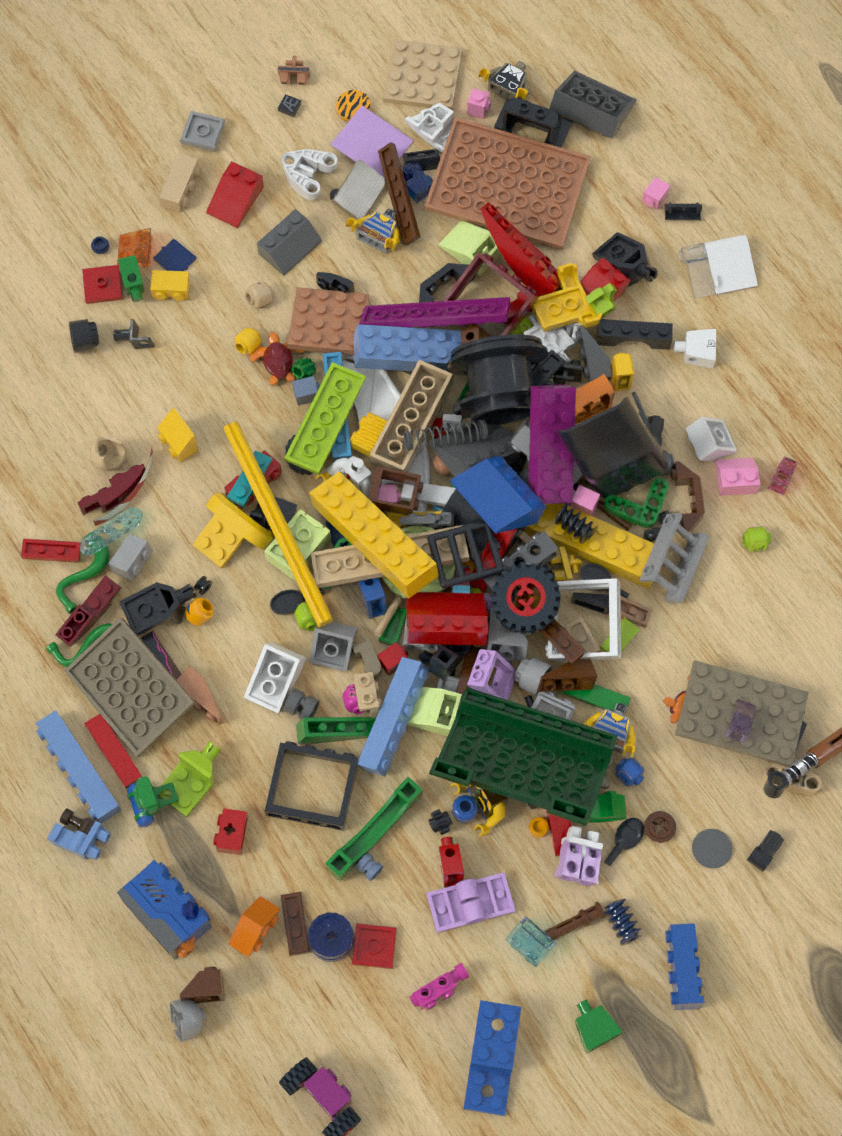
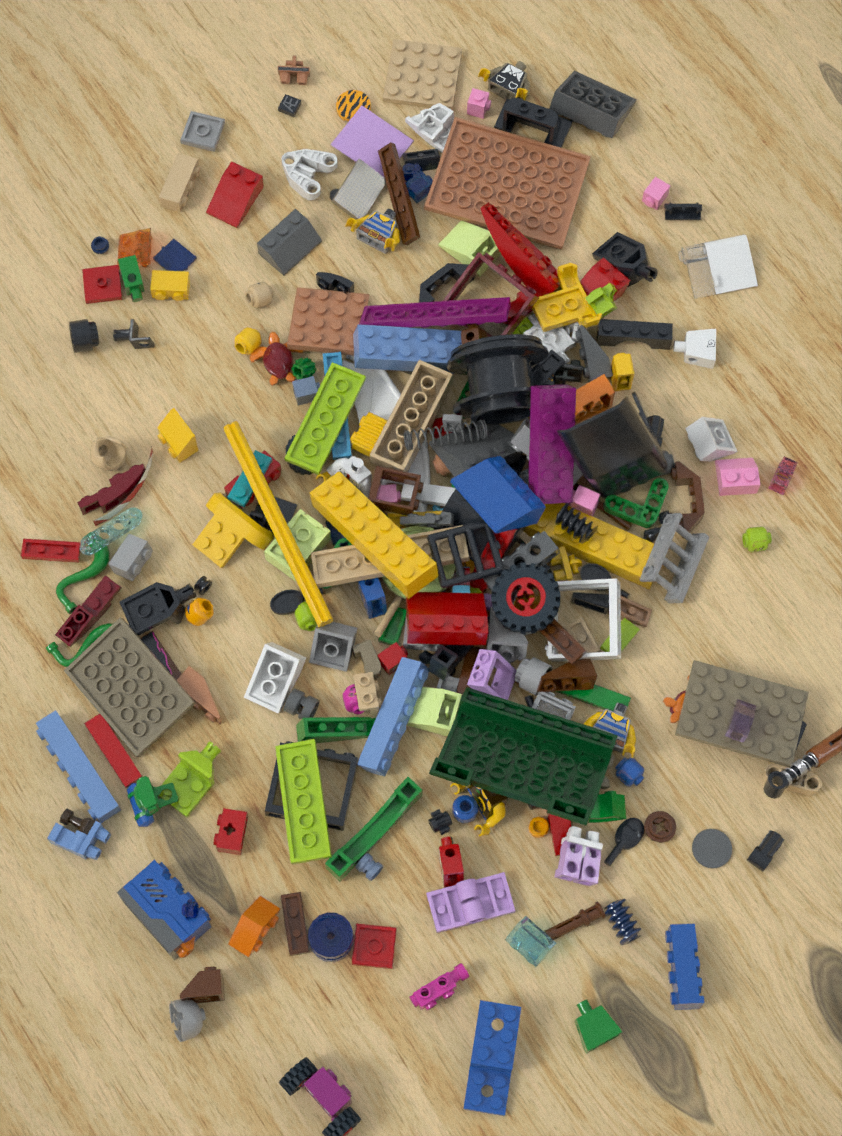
(303, 801): none -> lime plate

